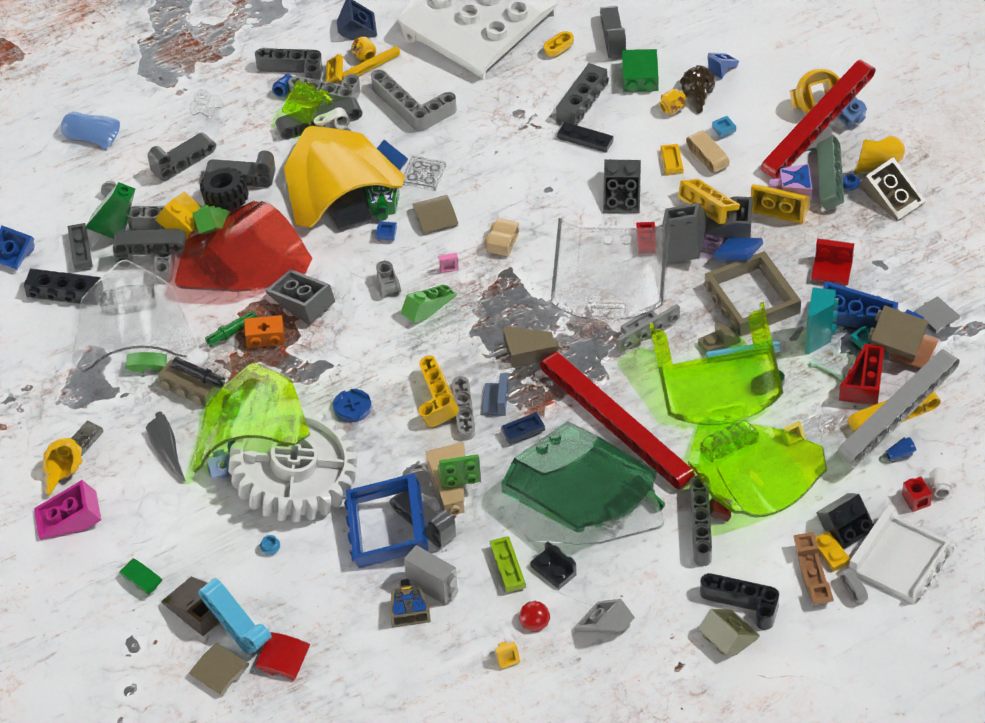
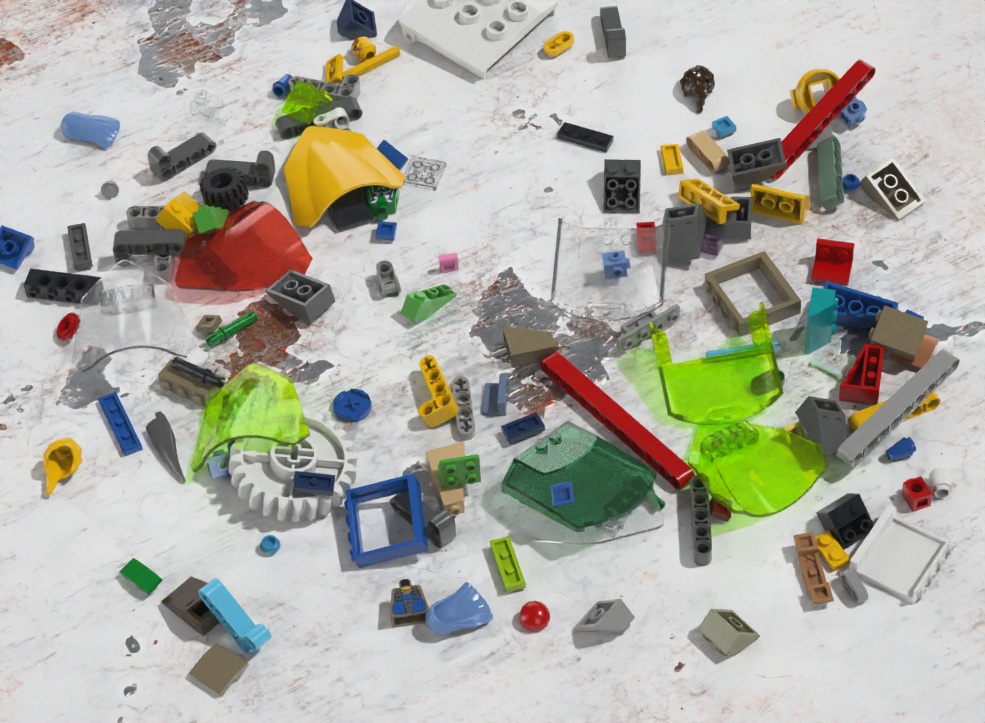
(68, 326): none -> red gear
(68, 511): dark pink slope -> none
(87, 435): clear smoke plate -> none
(113, 211): green slope -> none
(120, 424): none -> blue tile
(141, 360): bright green slope -> none
(209, 324): none -> dark tan plate
(264, 331): orange brick -> none
(282, 655): red slope -> none
(290, 60): dark grey beam -> none
(314, 483): none -> dark blue plate
(416, 115): light grey beam -> none
(433, 574): light grey brick -> none
(435, 214): dark tan slope -> none
(458, 611): none -> medium blue hair
(502, 236): tan brick -> none
(507, 654): yellow tile -> none
(554, 565): black bracket -> none
(562, 493): none -> blue plate
(582, 94): dark grey brick -> none
(615, 264): none -> medium blue brick
(640, 70): green brick -> none
(672, 101): yellow head -> none
(720, 62): blue slope -> none
(720, 339): dark tan slope -> none
(735, 592): black beam -> none
(738, 249): blue tile -> none
(755, 162): none -> dark grey slope
(794, 179): lavender torso -> none
(824, 423): none -> dark grey slope
(860, 337): teal plate -> none
(876, 153): yellow hair -> none
(937, 314): light grey piece -> none

